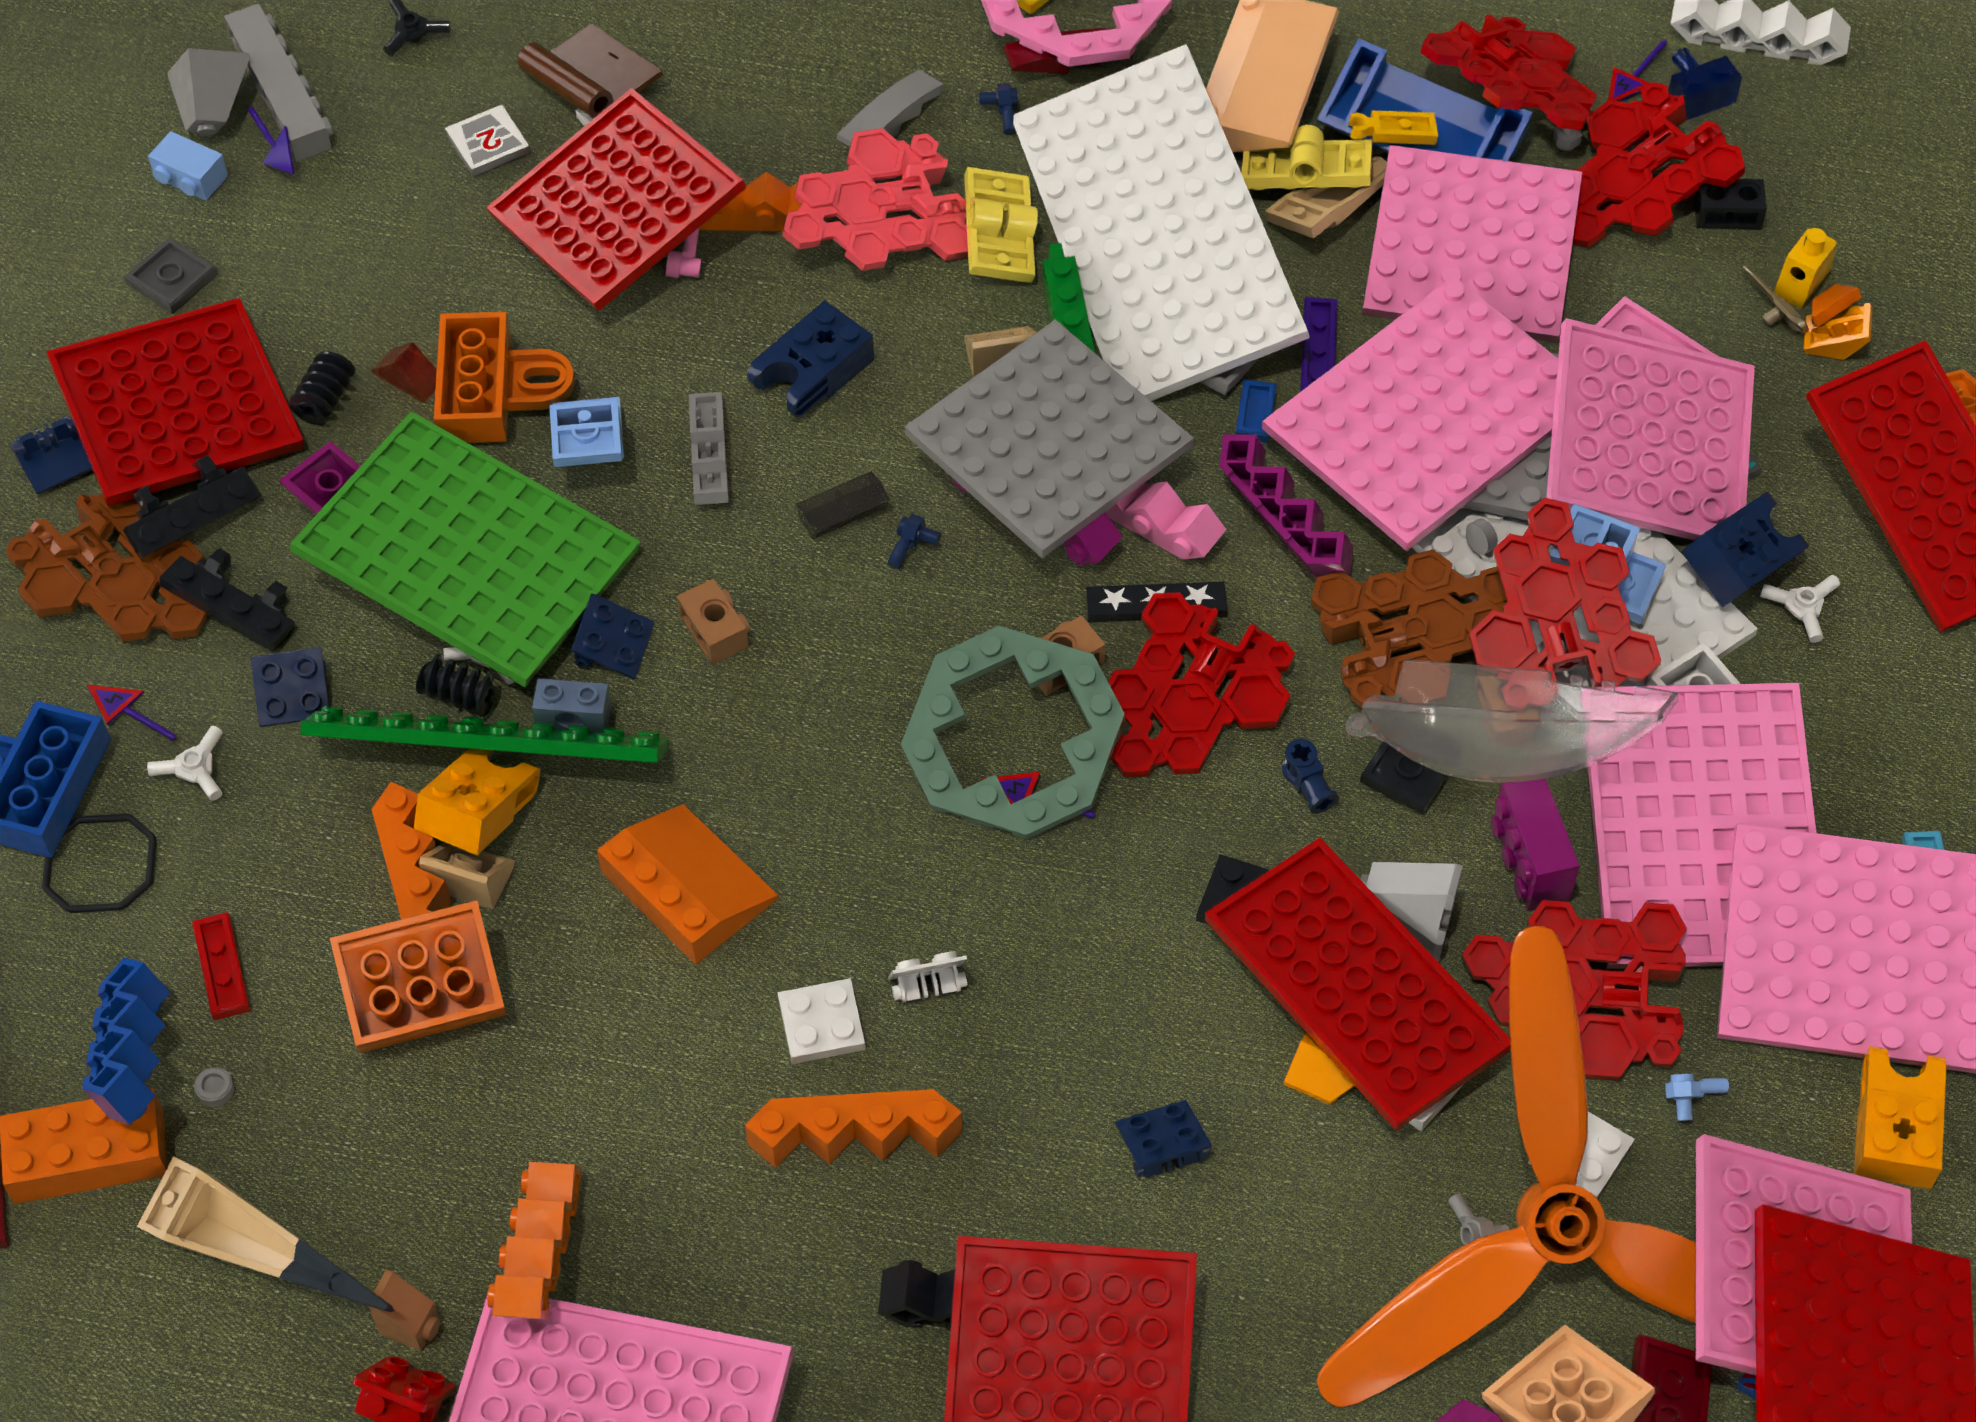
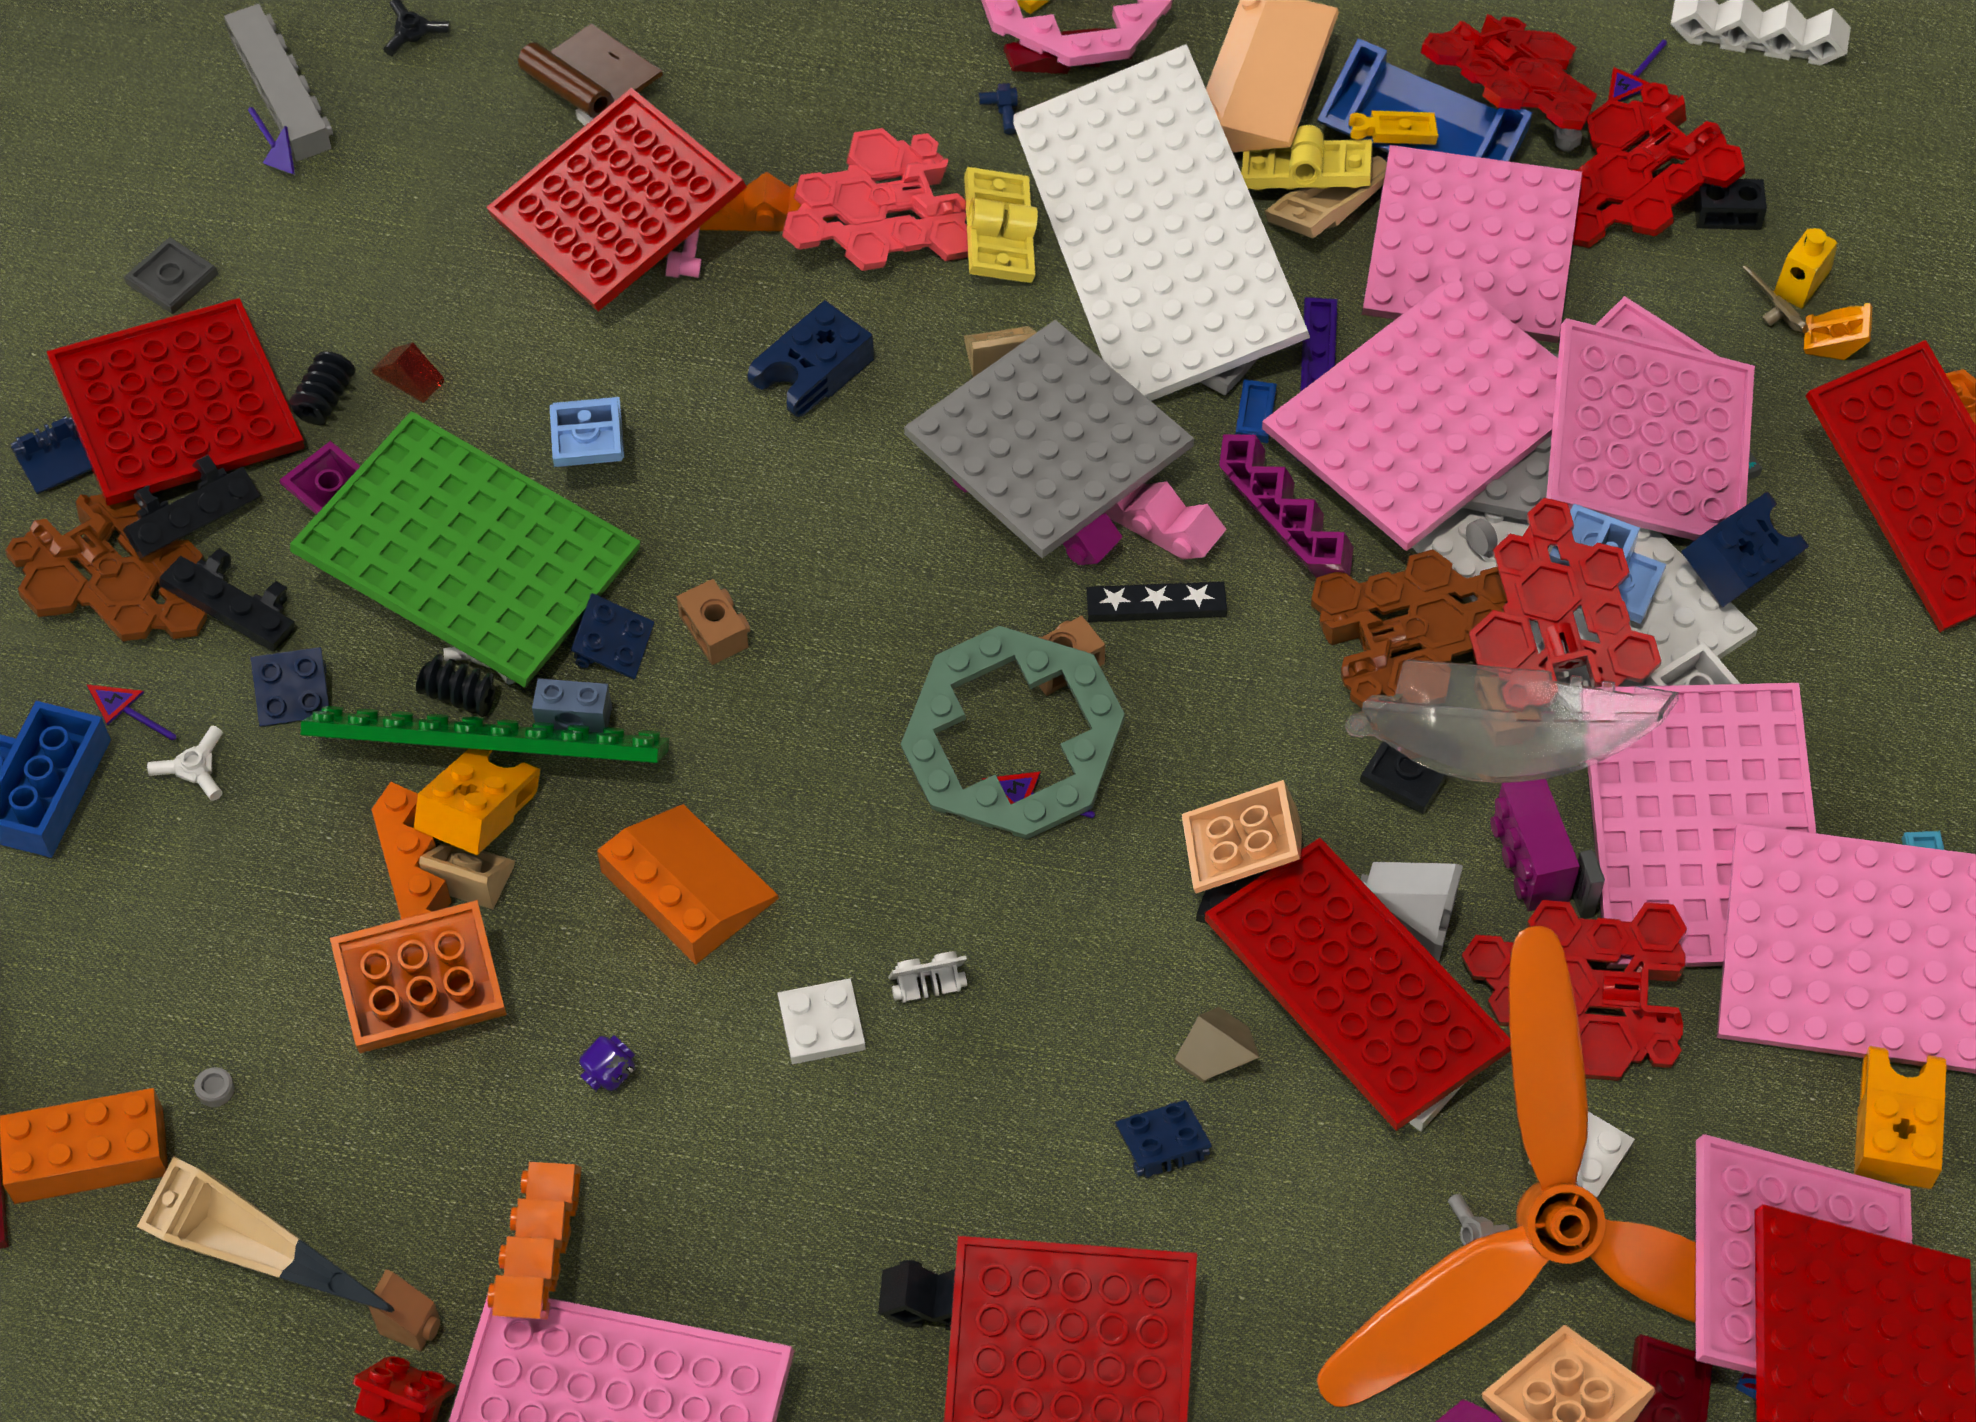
(108, 906): black piece -> none
(125, 1032): blue brick -> none
(188, 166): light blue brick -> none
(206, 87): light grey slope -> none
(221, 966): red tile -> none
(486, 379): orange brick -> none
(487, 140): tile -> none
(606, 1063): none -> dark purple head
(708, 448): light grey slope -> none
(834, 1121): orange brick -> none
(842, 504): clear smoke piece -> none
(894, 106): light grey slope -> none
(911, 532): dark blue piece -> none
(1065, 294): green hinge -> none
(1189, 706): red piece -> none
(1216, 1045): none -> dark tan slope
(1242, 836): none -> light nougat slope
(1306, 774): dark blue connector -> none
(1316, 1073): light orange slope -> none
(1588, 884): none -> dark grey tile
(1684, 1088): light blue piece -> none
(1704, 85): clear blue brick -> none
(1804, 603): white piece -> none
(1833, 302): orange tile -> none

